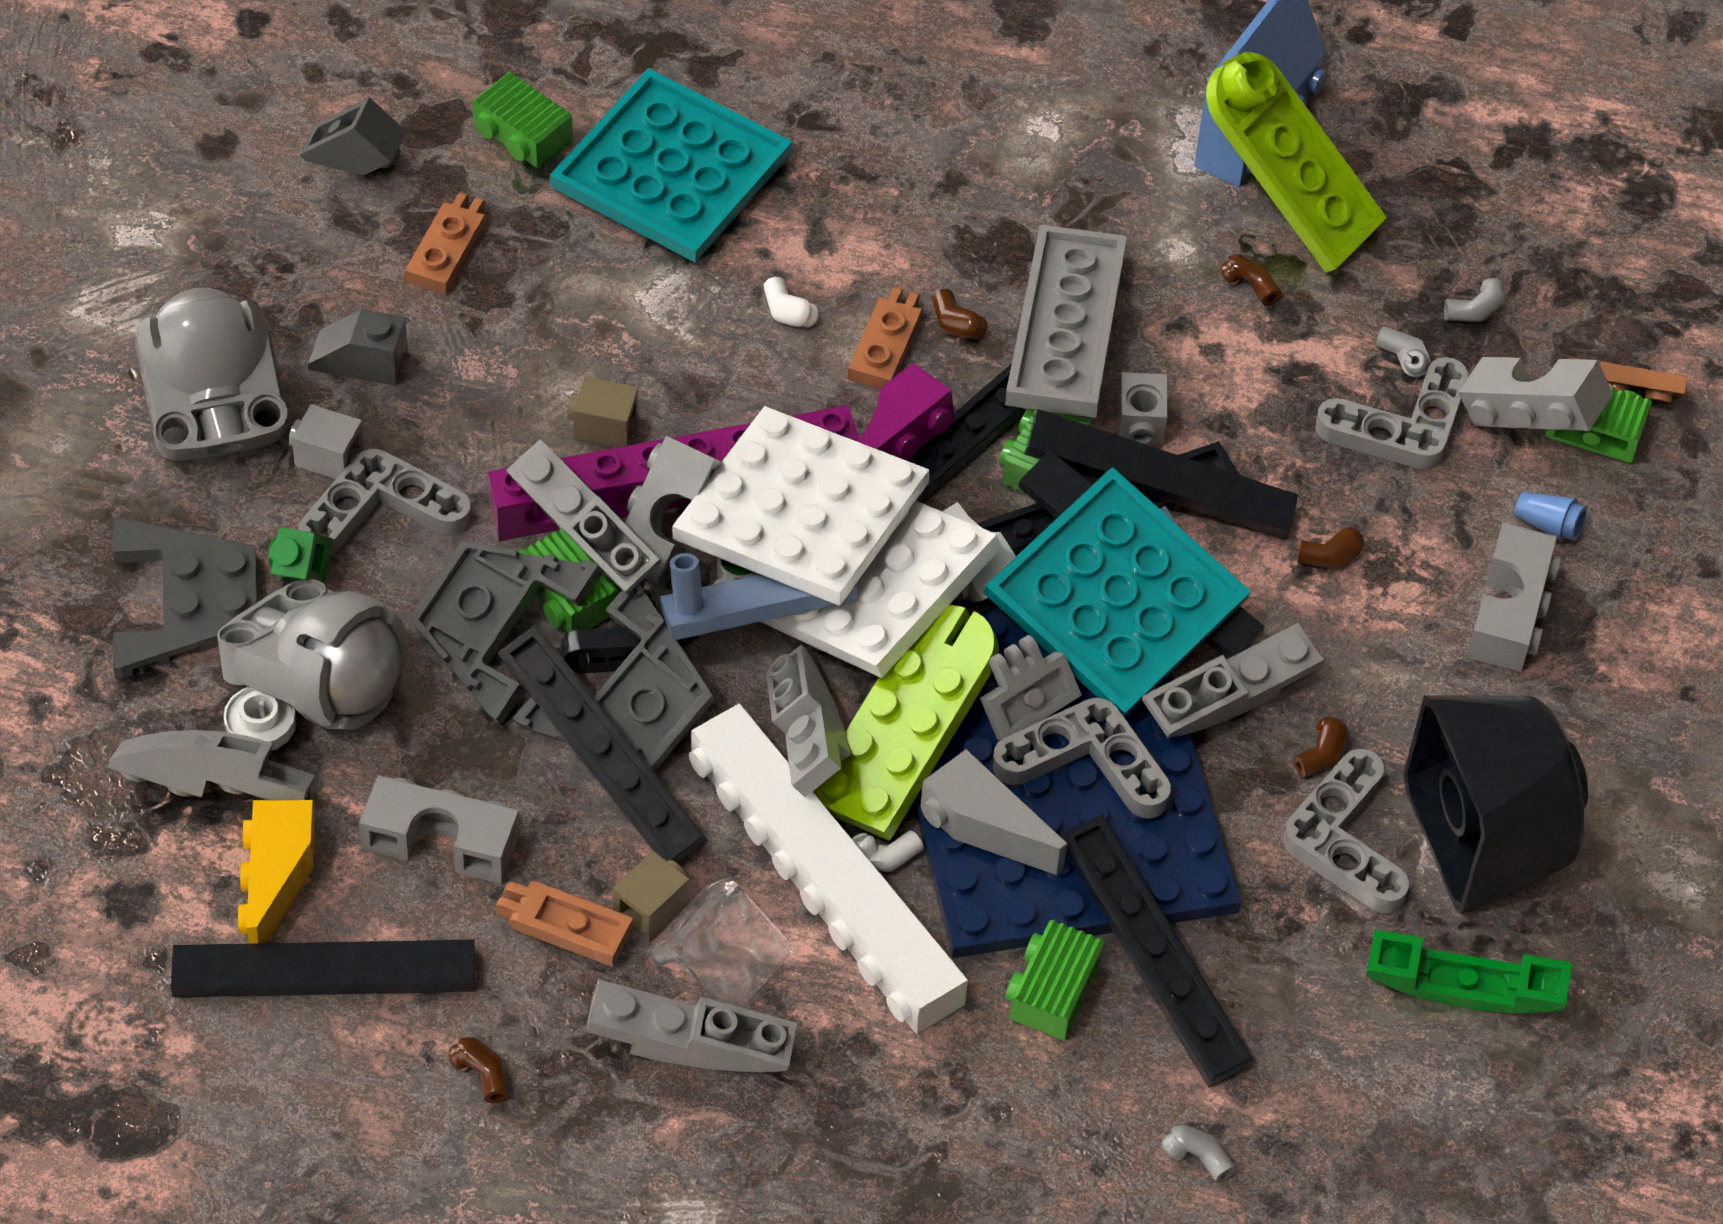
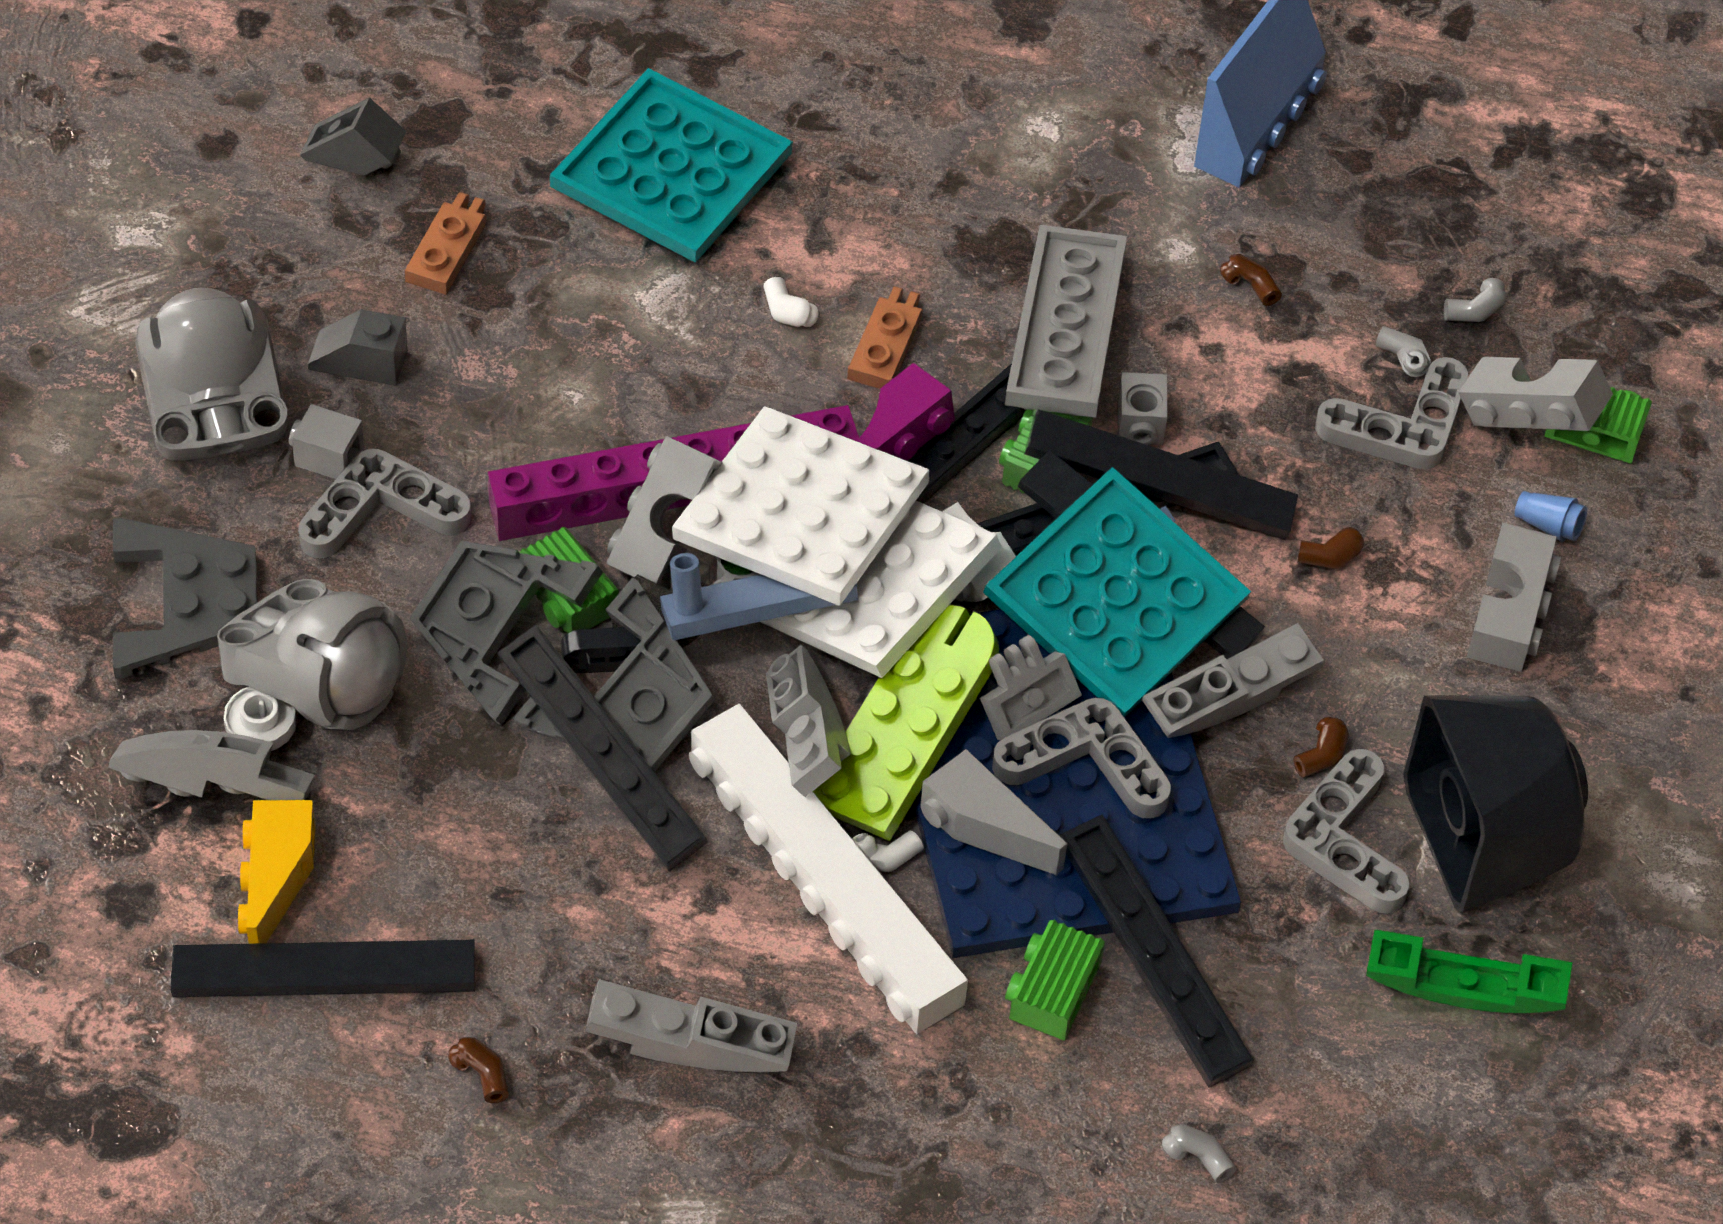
(293, 554): green brick -> none
(404, 813): light grey arch -> none
(522, 120): bright green brick -> none
(565, 920): nougat hinge -> none
(583, 516): light grey slope -> none
(604, 412): dark tan brick -> none
(652, 894): dark tan brick -> none
(723, 943): clear bracket -> none
(957, 320): reddish brown arm -> none
(1292, 157): lime plate -> none
(1657, 384): nougat hinge -> none

